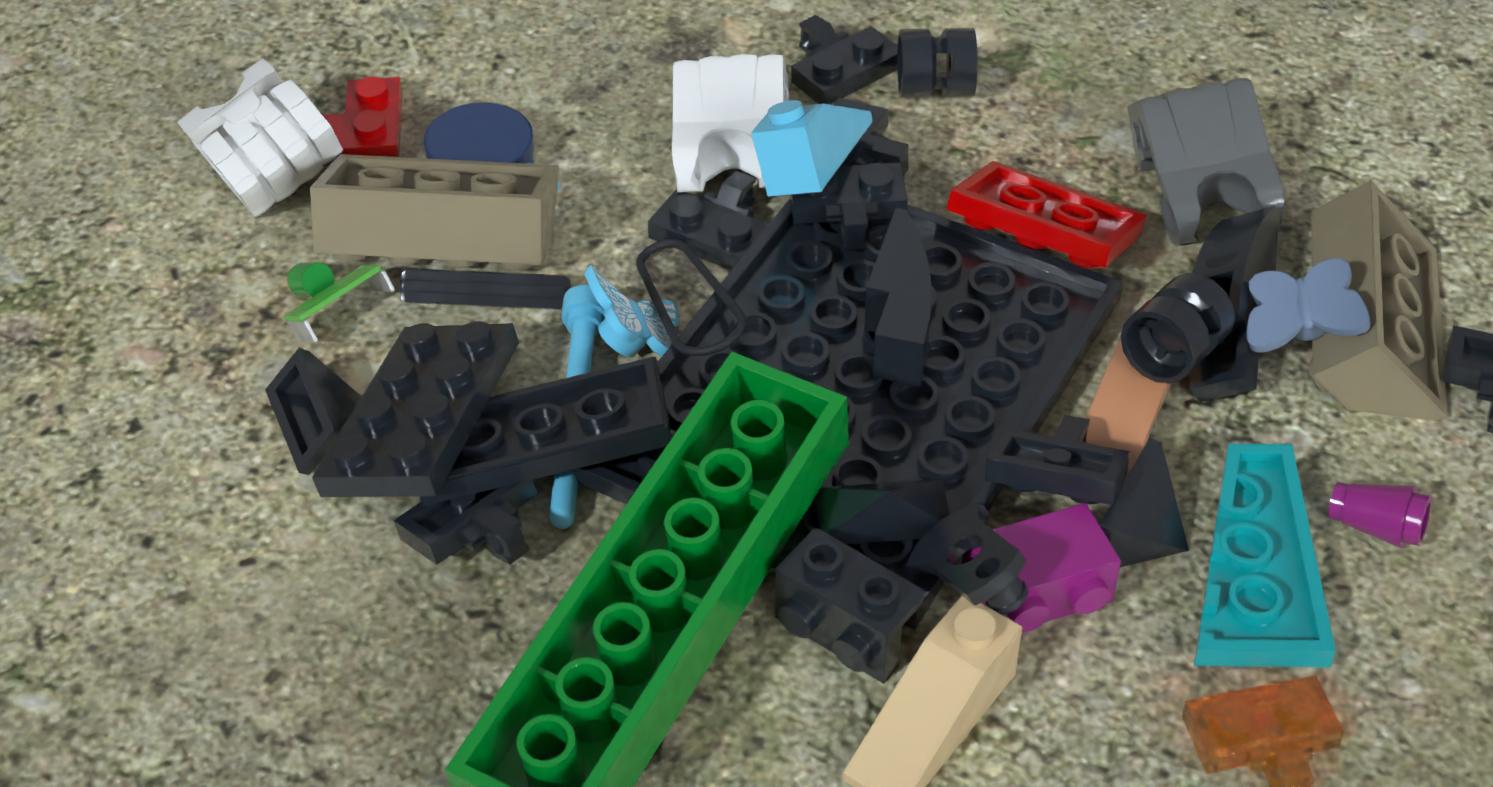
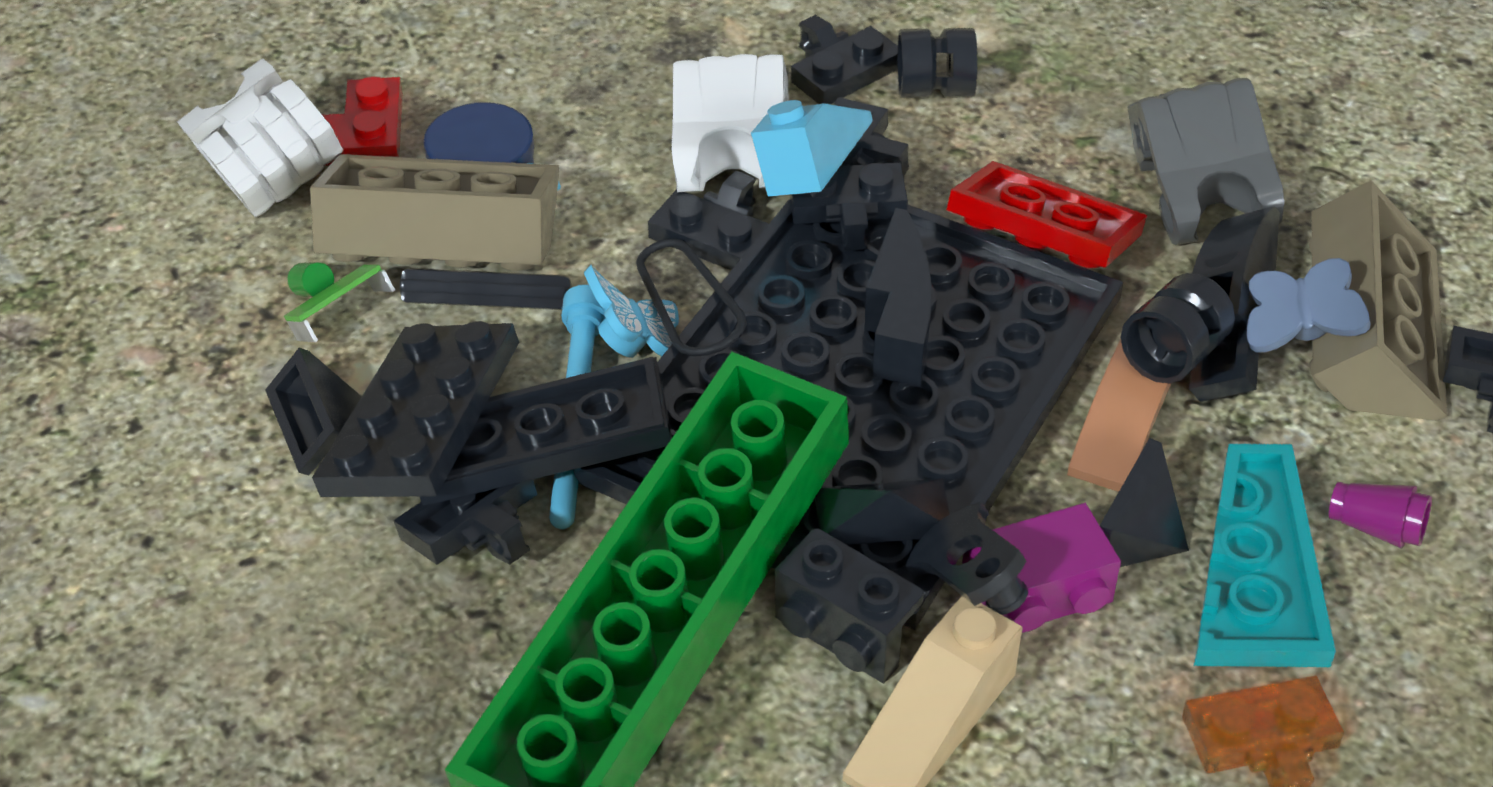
(1058, 463): black hinge -> none

